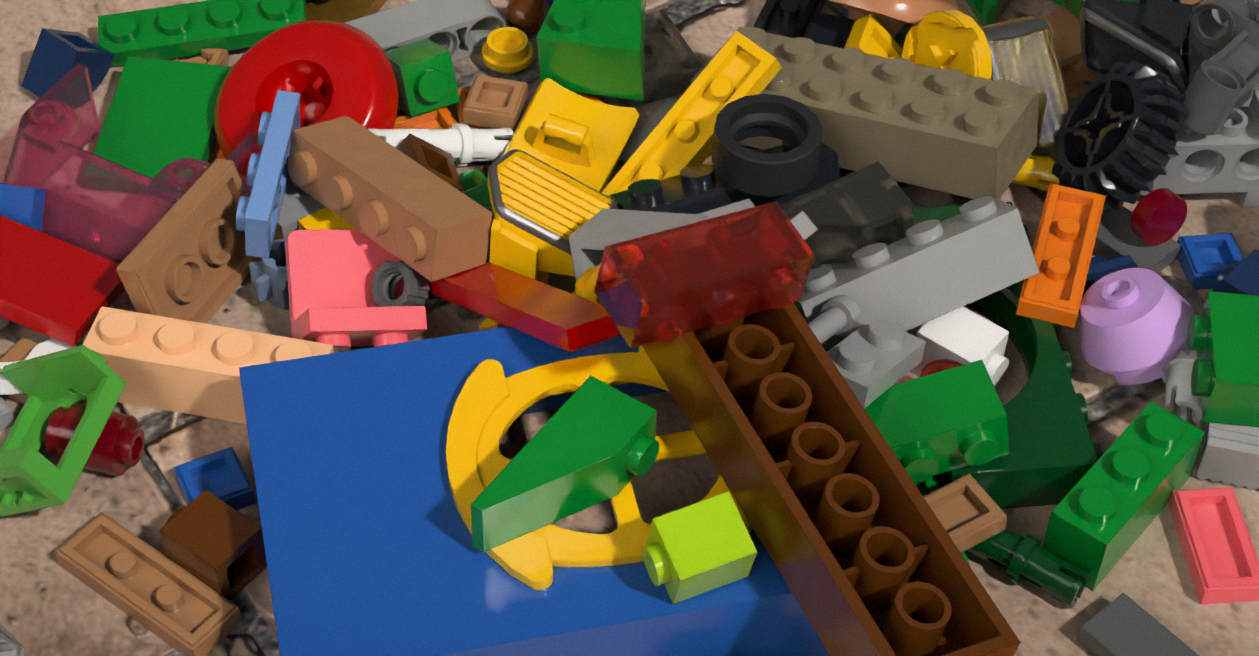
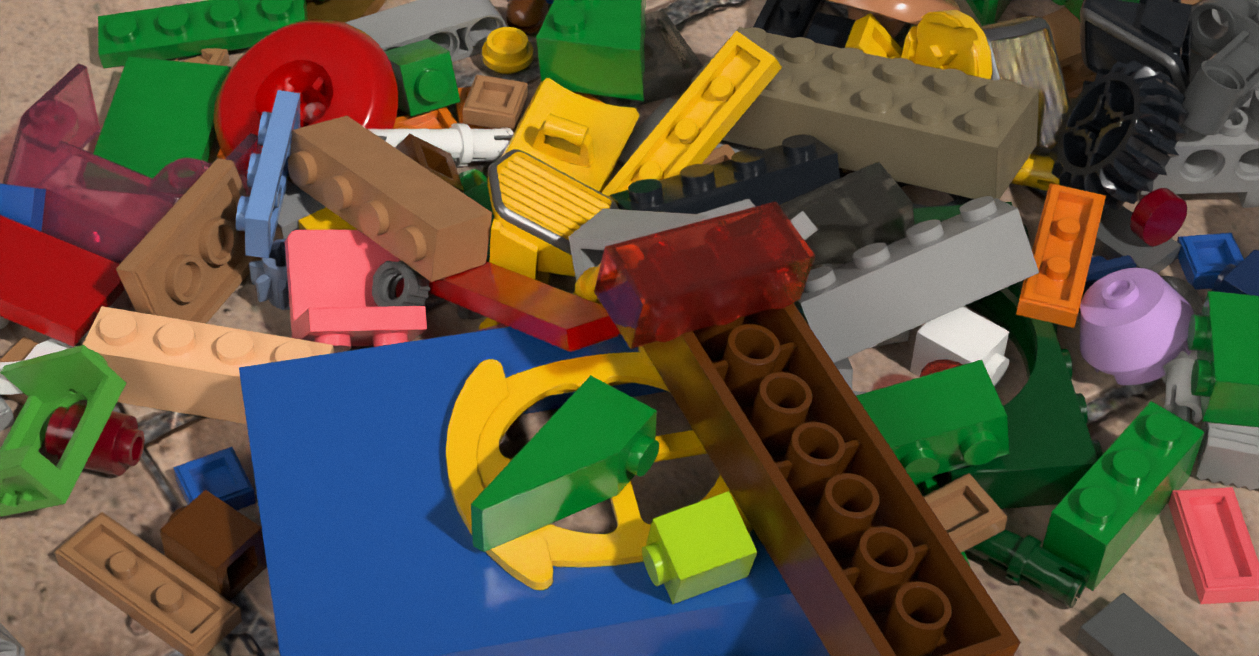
(59, 53): dark blue brick -> none
(764, 172): black tyre -> none
(873, 350): light grey plate -> none

